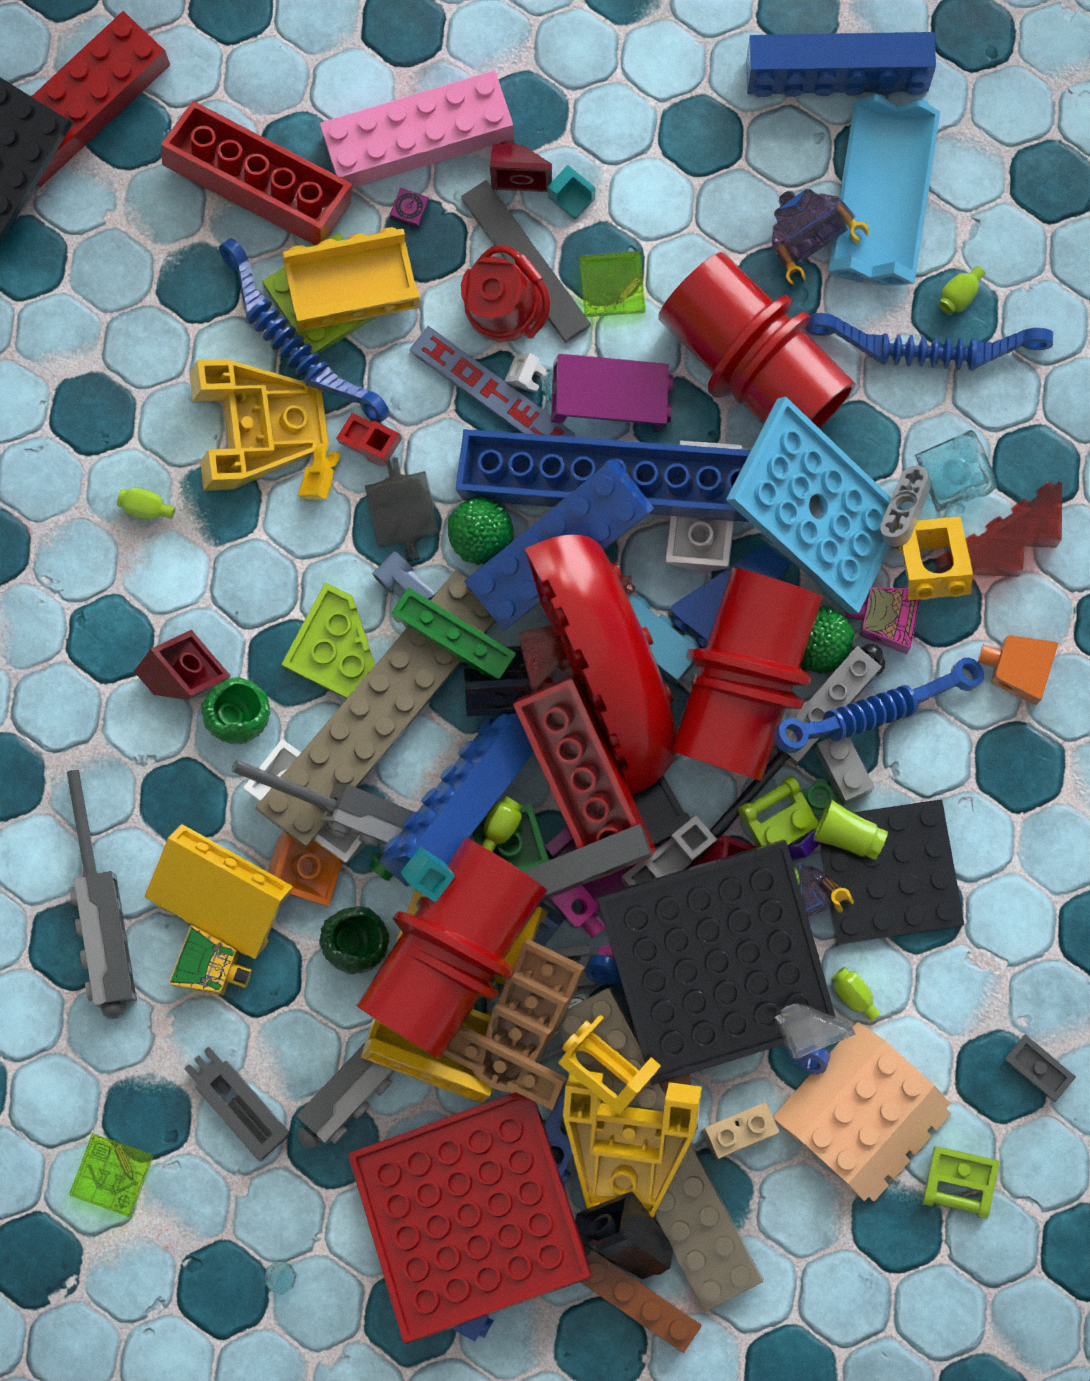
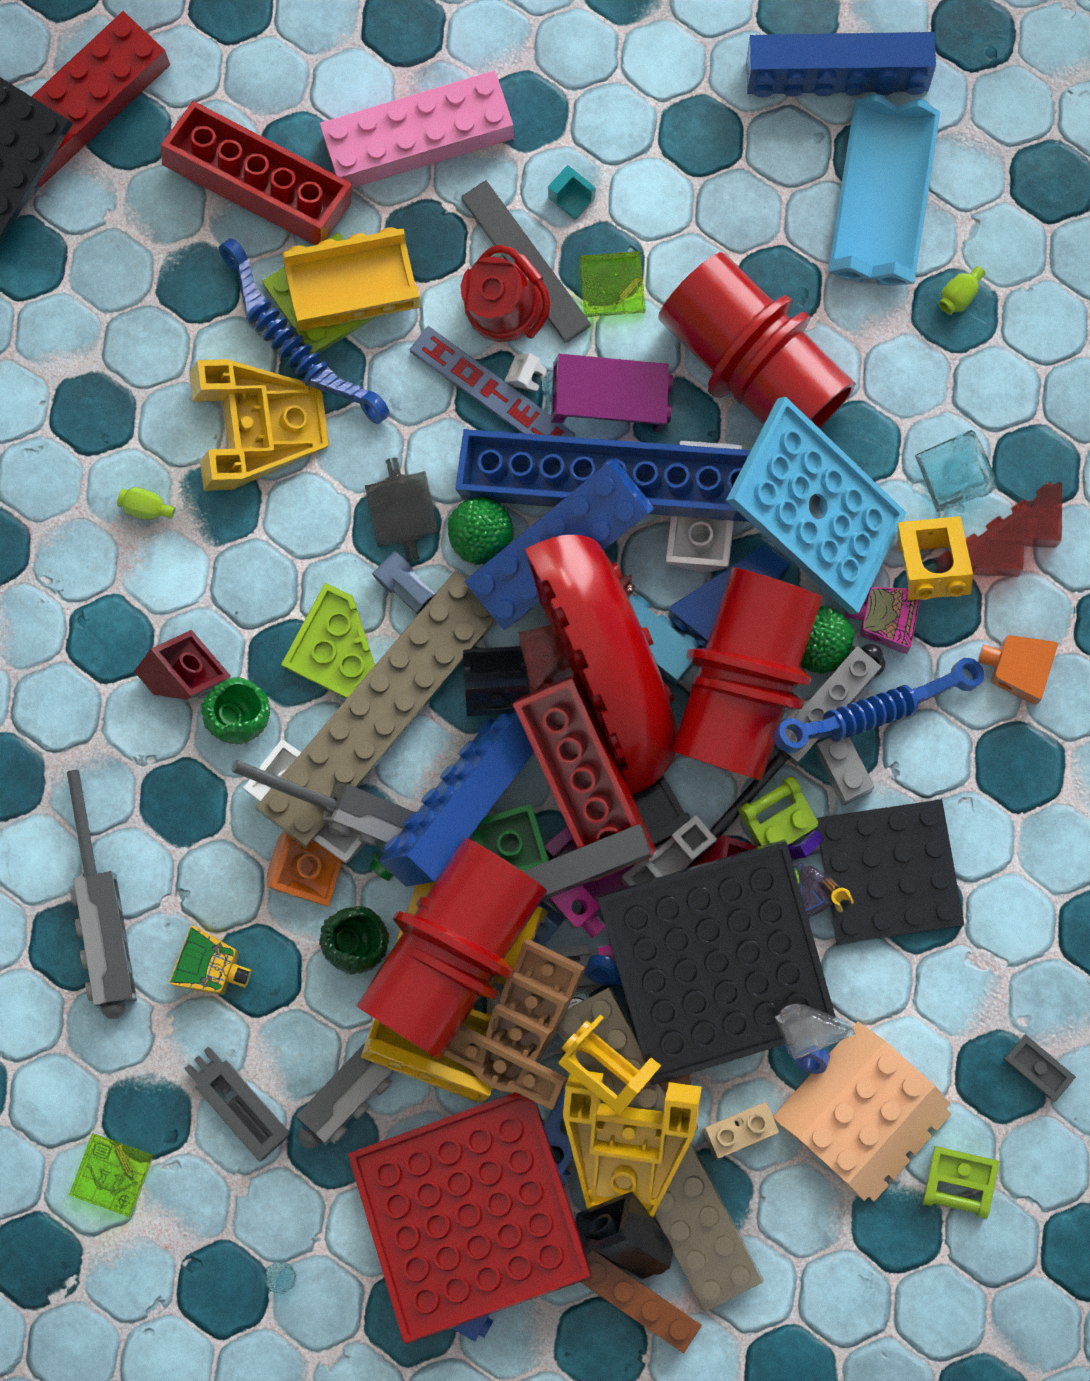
(217, 891): yellow panel -> none
(319, 476): yellow plate -> none
(369, 439): red brick -> none
(409, 207): magenta tile -> none
(427, 874): teal panel -> none
(453, 635): green gear -> none
(501, 822): lime plant -> none
(518, 168): dark red slope -> none
(809, 224): clear purple torso -> none
(820, 787): green plate -> none
(849, 831): lime plant -> none
(854, 992): lime plant -> none
(907, 518): light grey beam -> none
(976, 354): blue piece -> none

